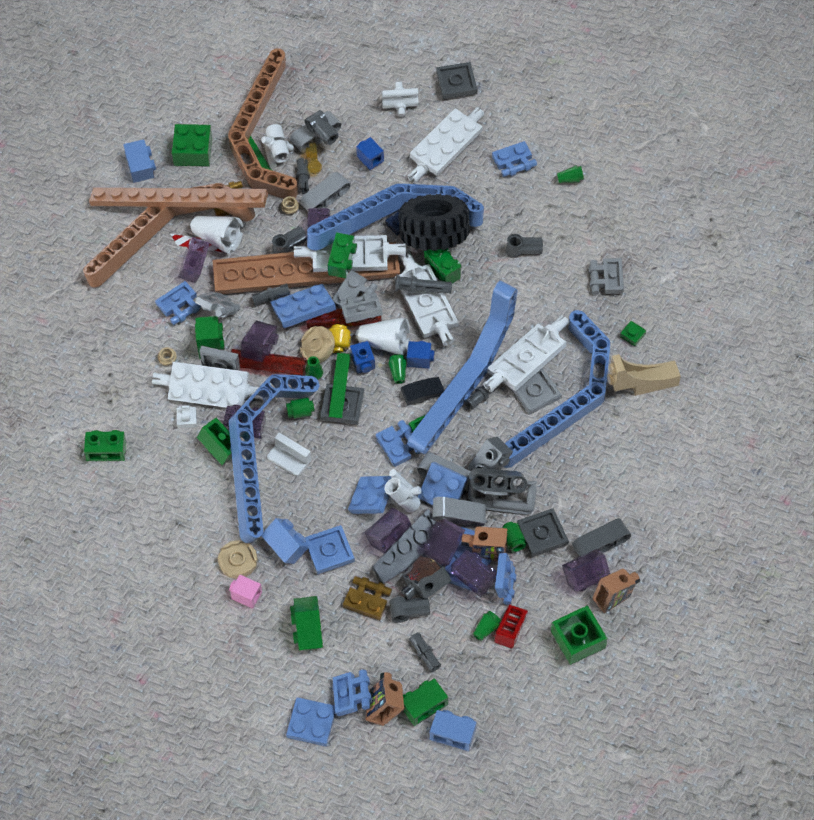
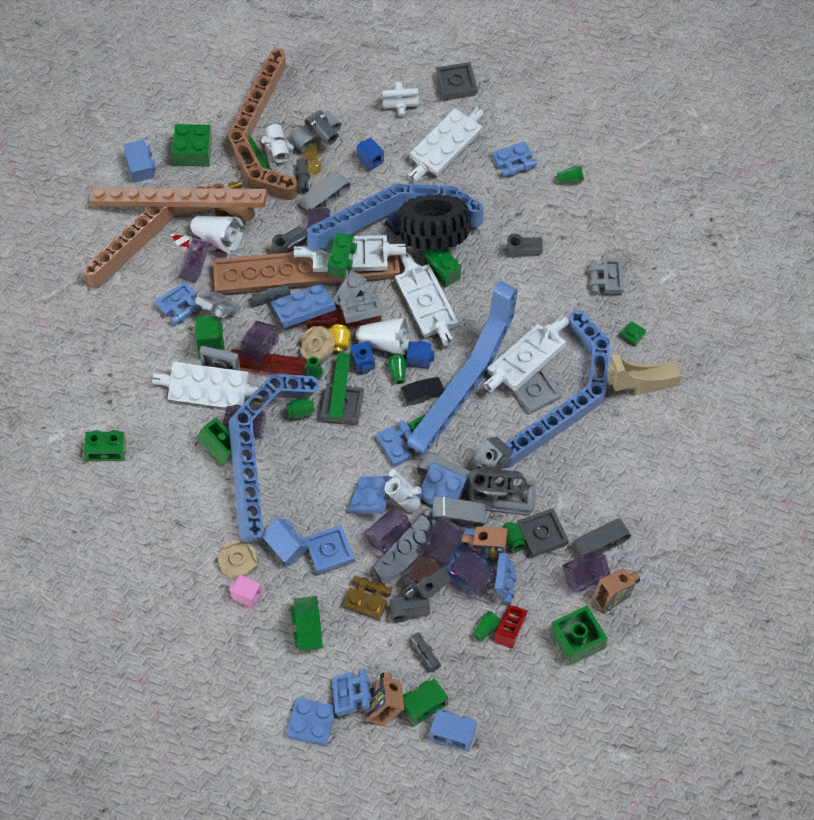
(166, 351): tan plate -> none
(186, 417): white tile -> none
(289, 201): tan plate -> none
(289, 455): white panel -> none
(413, 284): dark grey pin -> none
(480, 395): dark grey pin -> none

